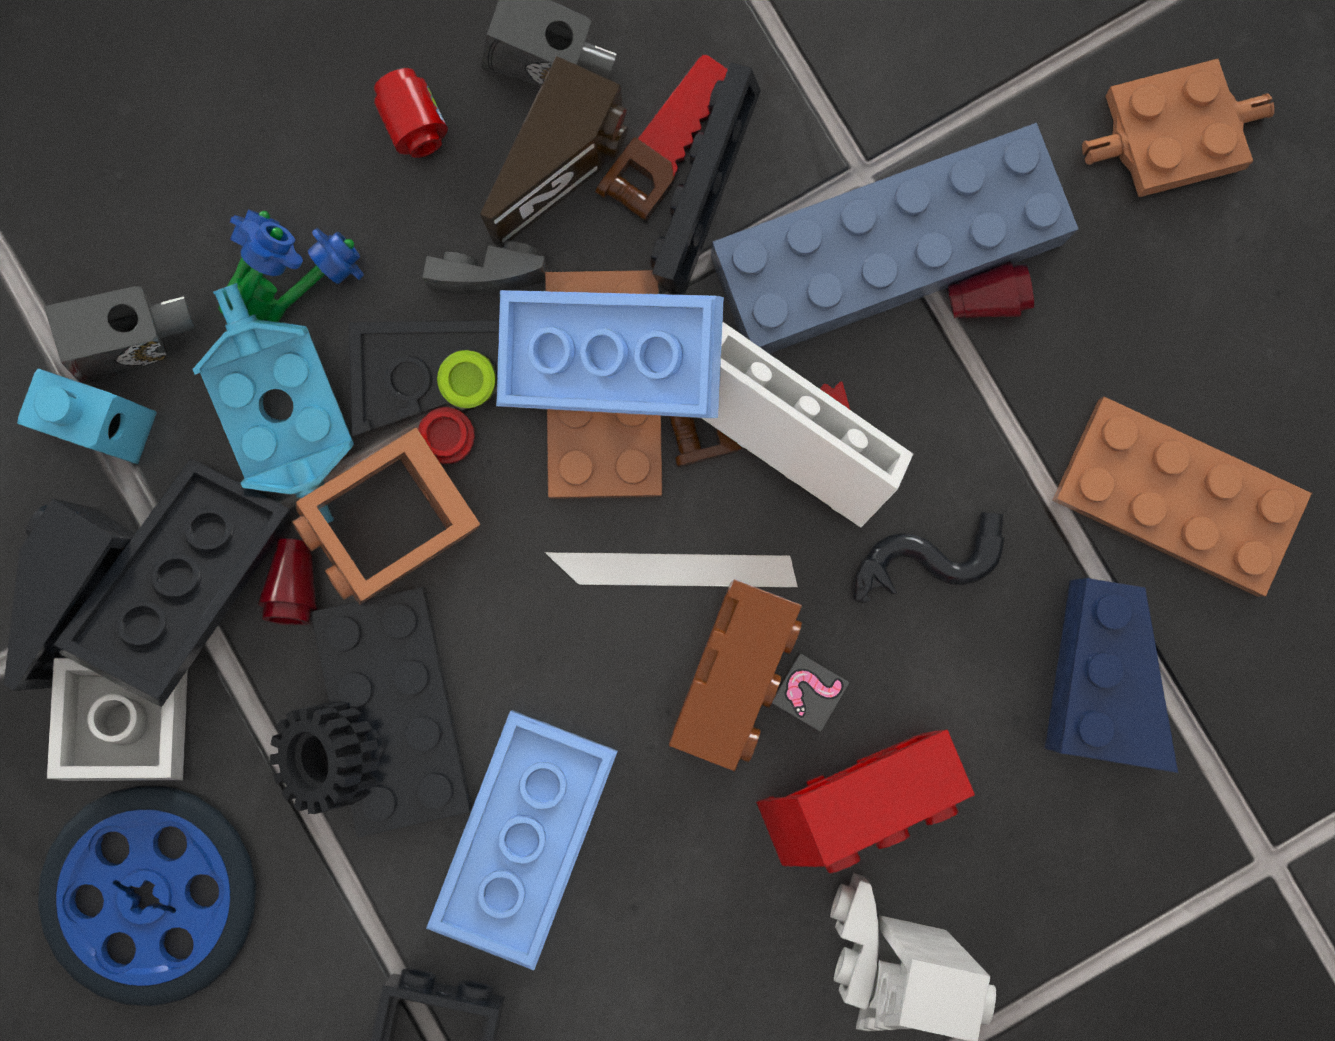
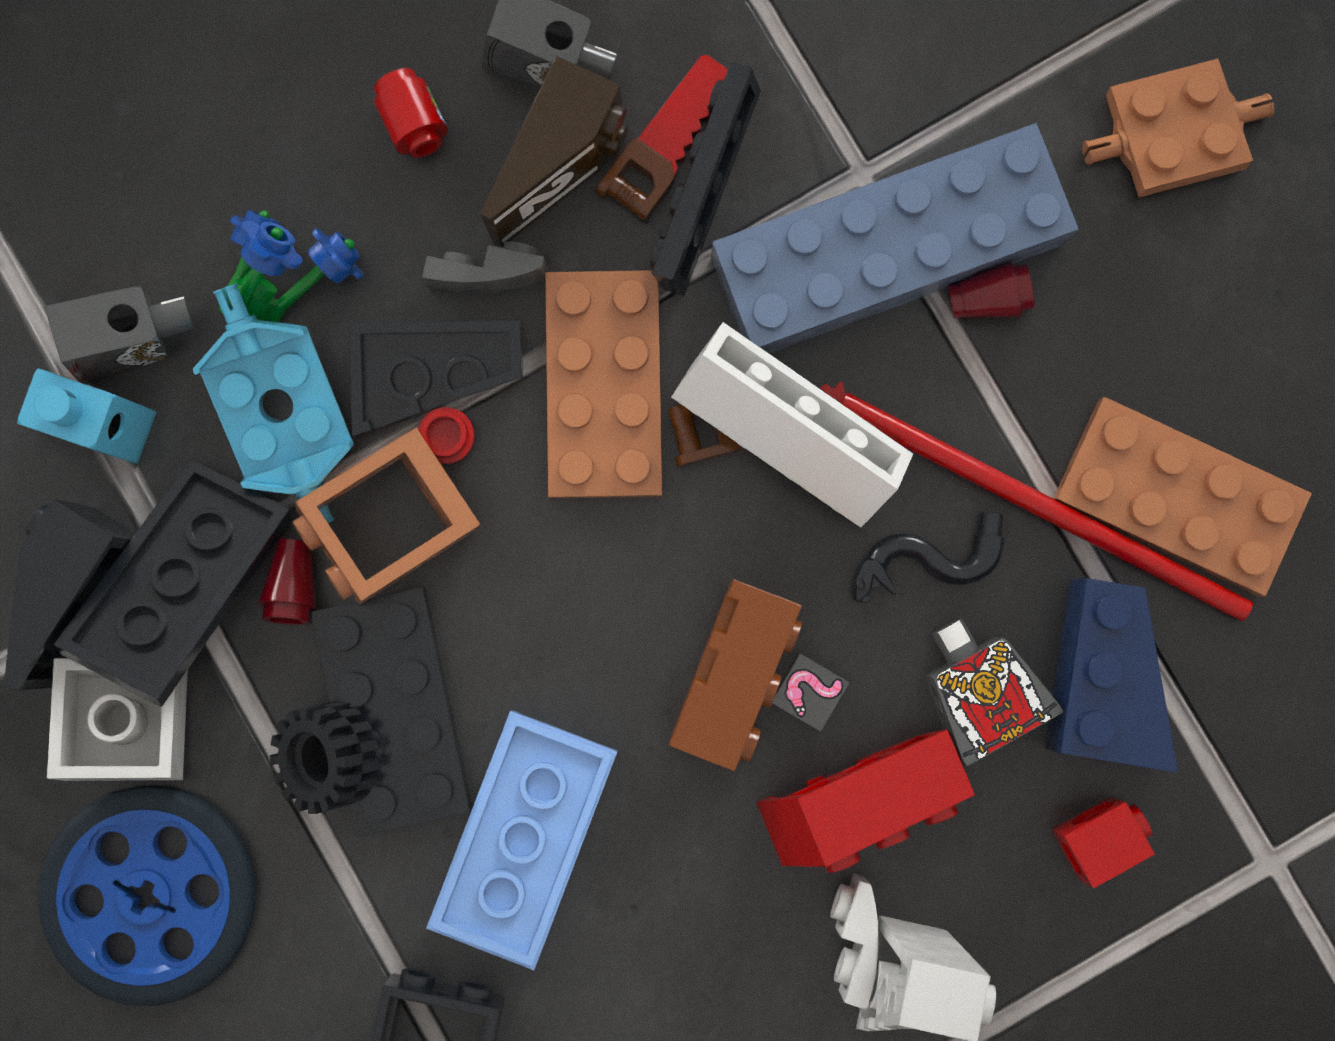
(467, 379): lime tile -> none
(610, 352): light blue tile -> none
(676, 569): white sticker -> none
(985, 693): none -> torso
(1052, 510): none -> red piece
(1104, 840): none -> red brick

